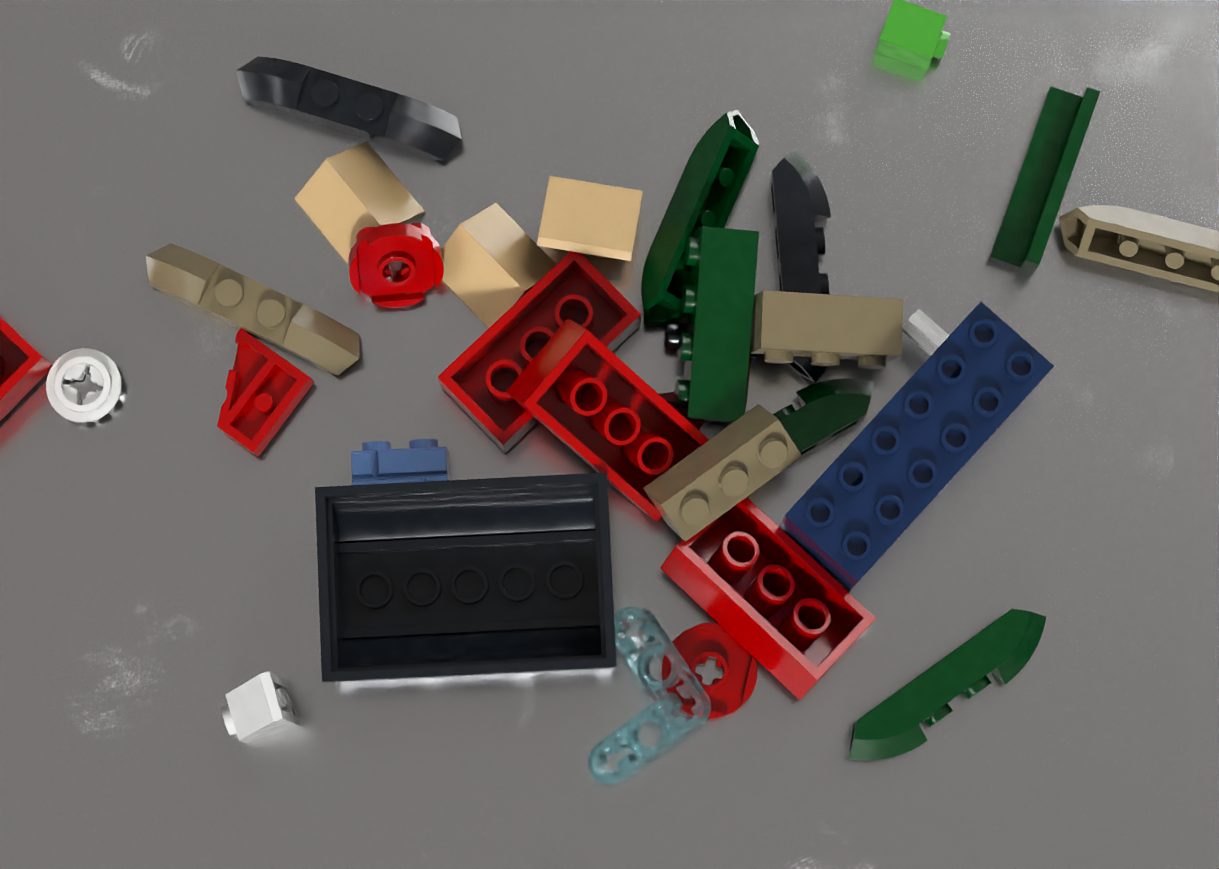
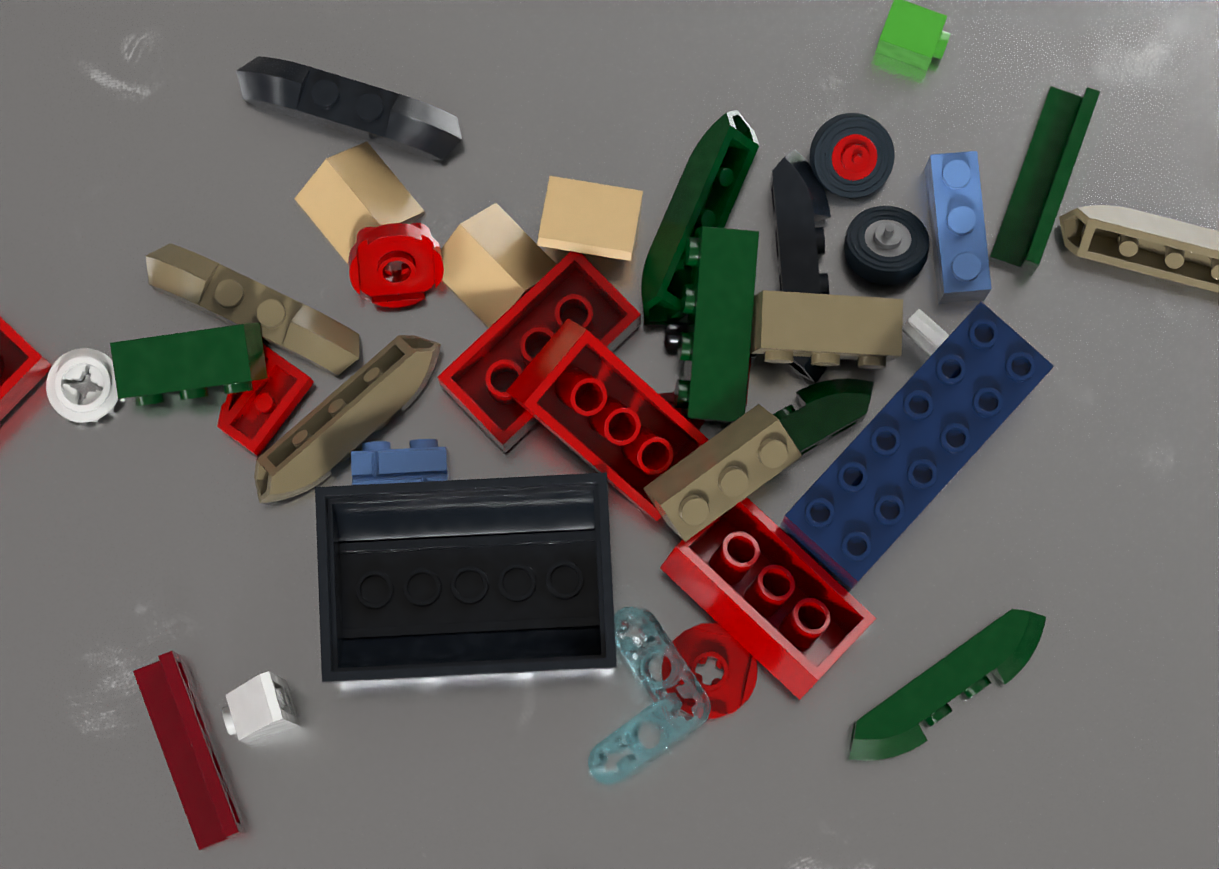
(189, 363): none -> dark green brick
(189, 751): none -> dark red fence
(346, 419): none -> dark tan brick
(852, 155): none -> black wheel
(886, 245): none -> black wheel
(957, 227): none -> medium blue brick

